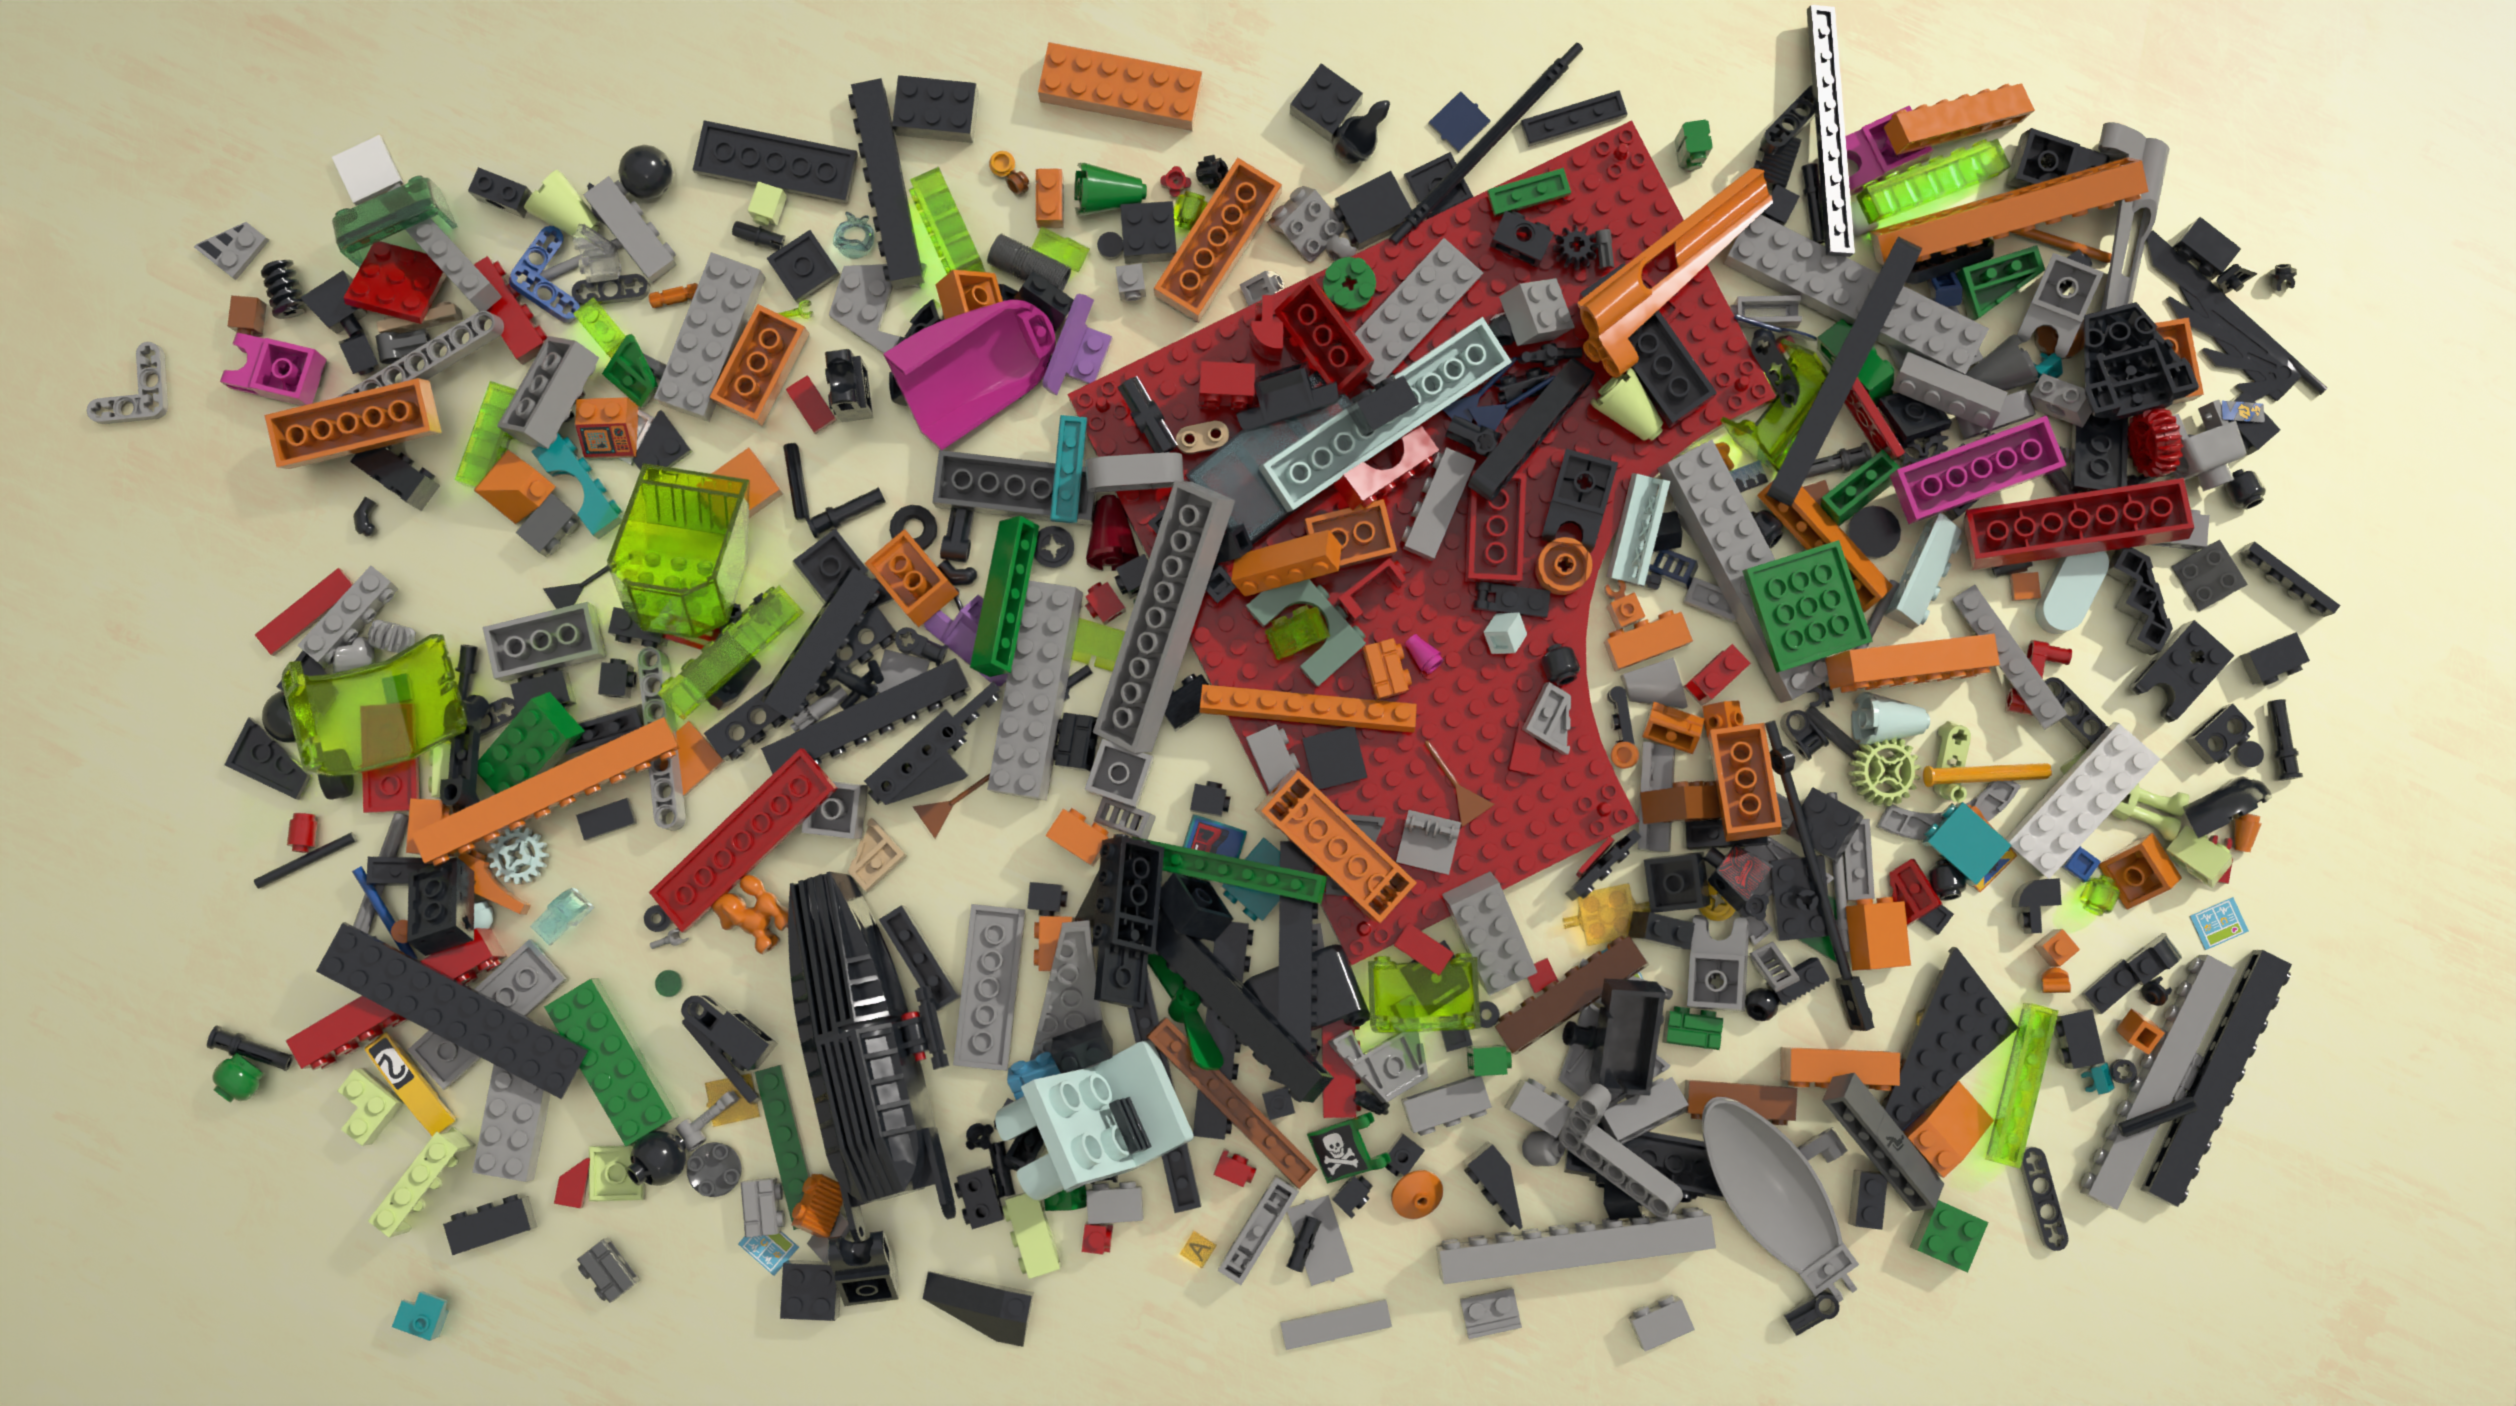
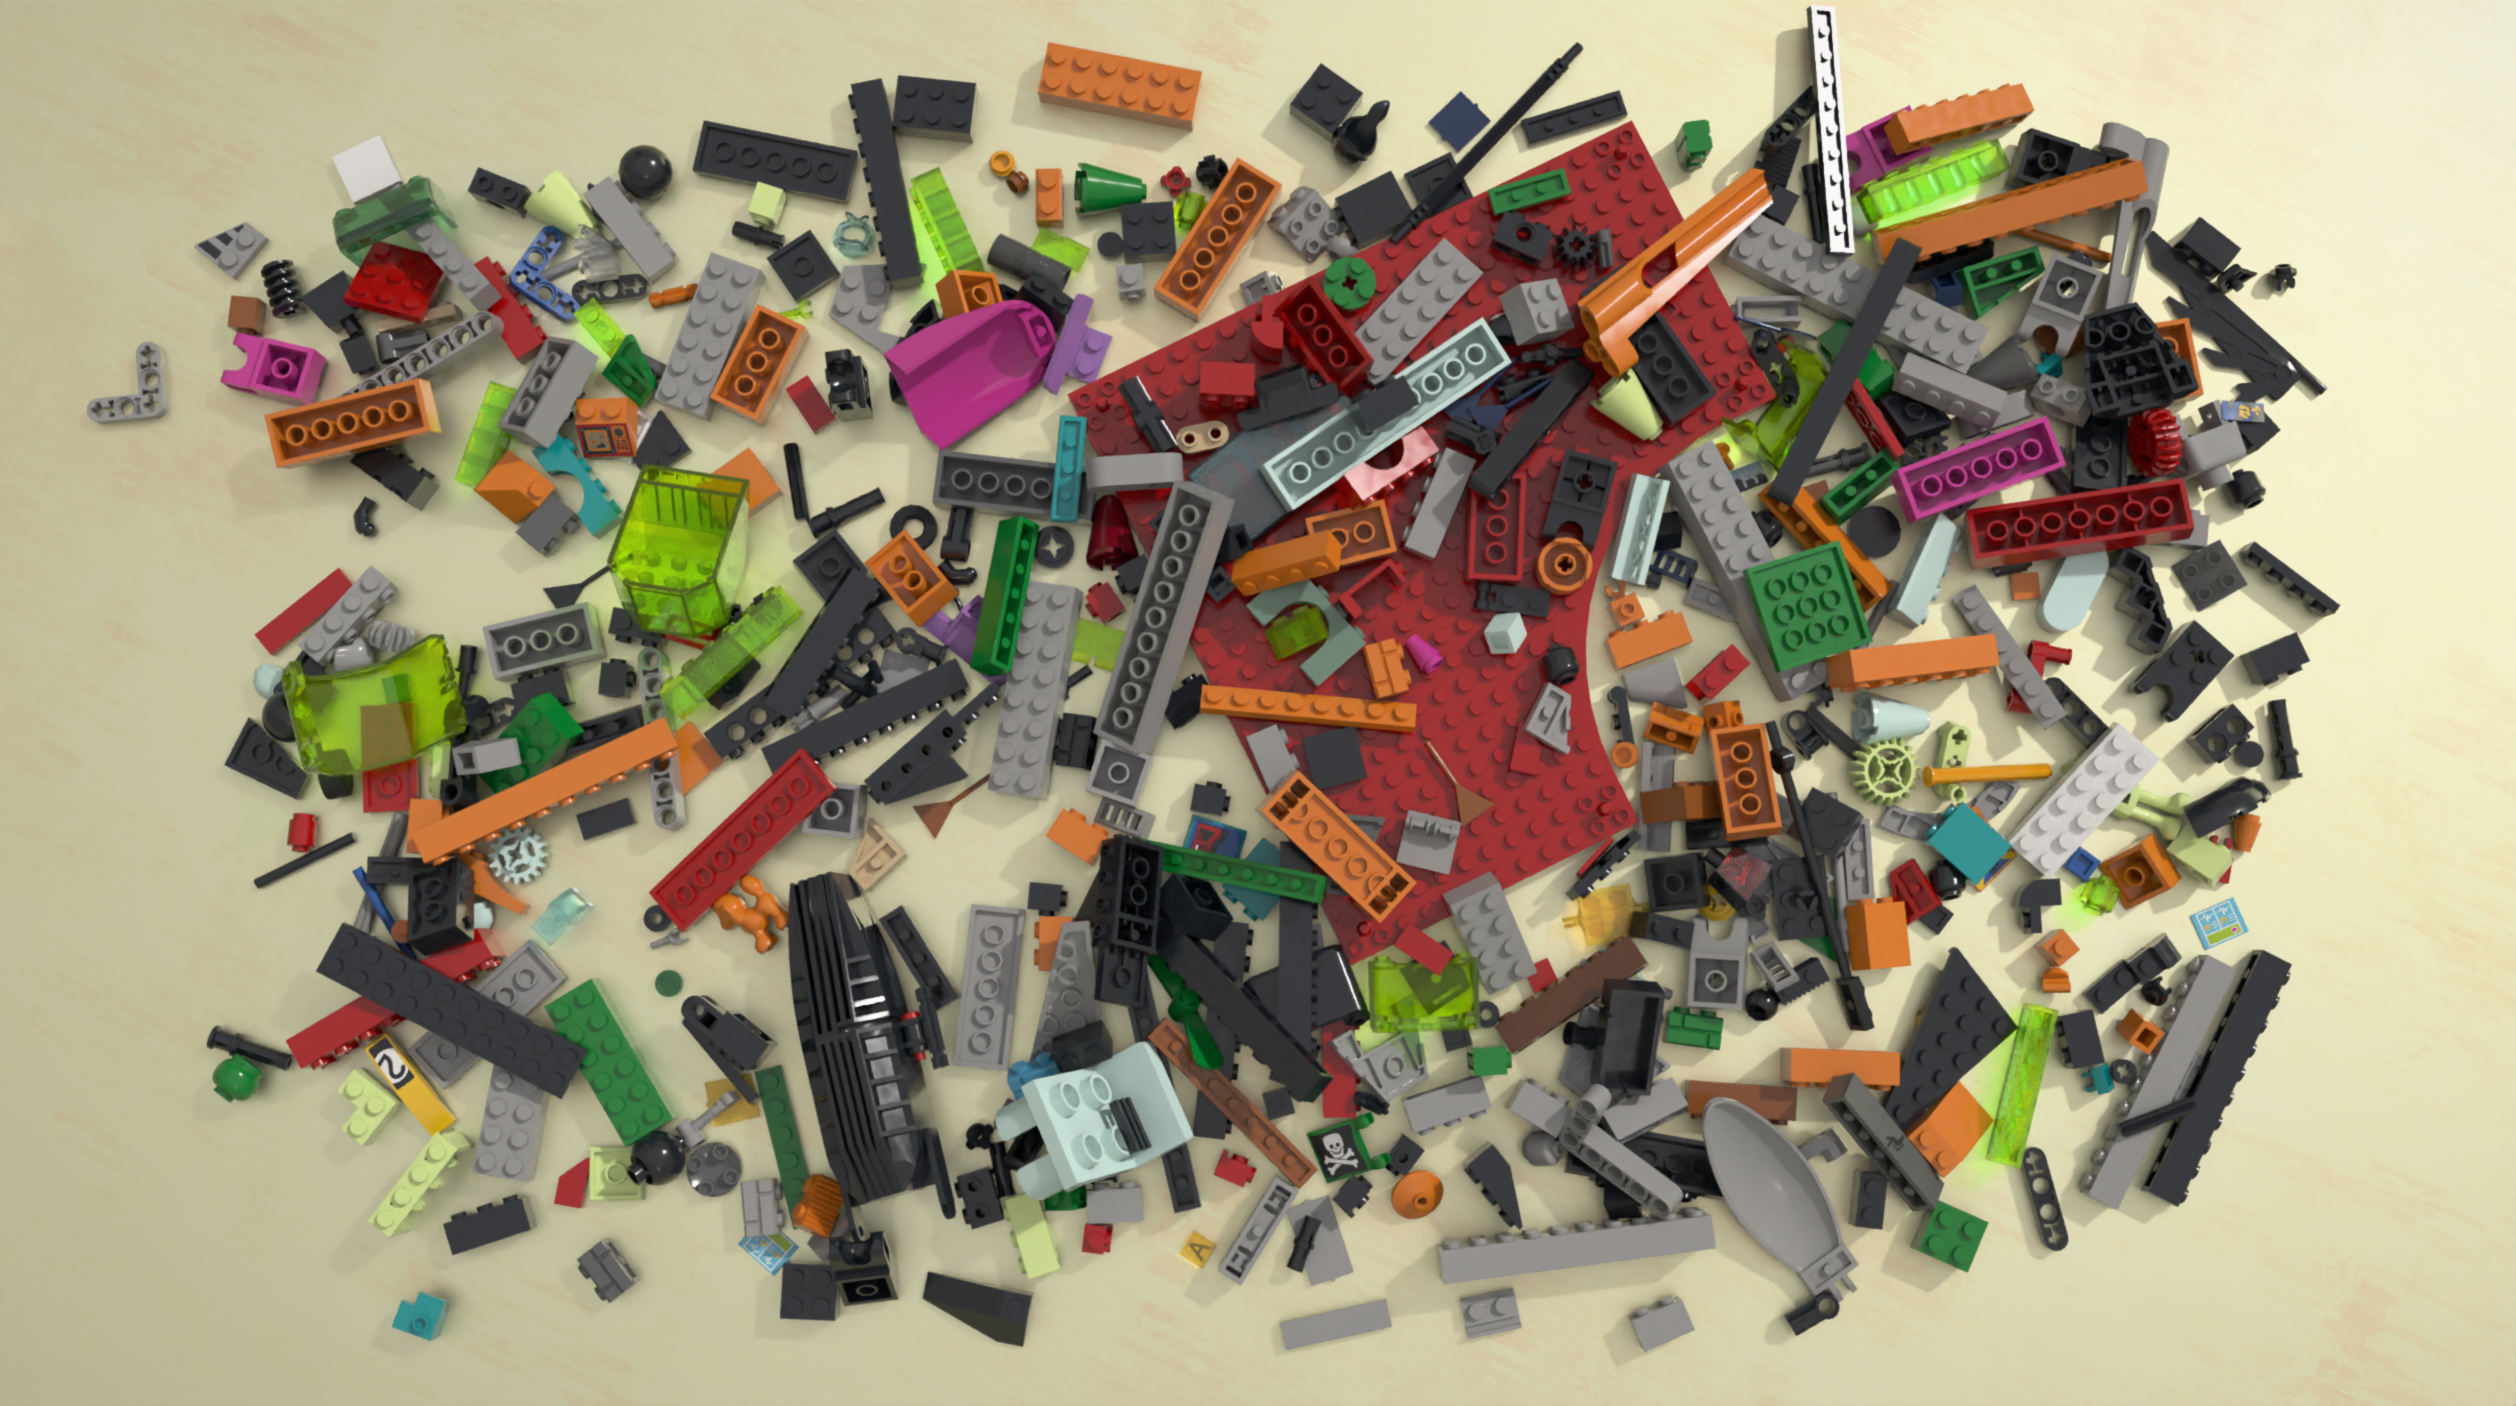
(266, 679): none -> light aqua piece
(486, 755): none -> light grey slope

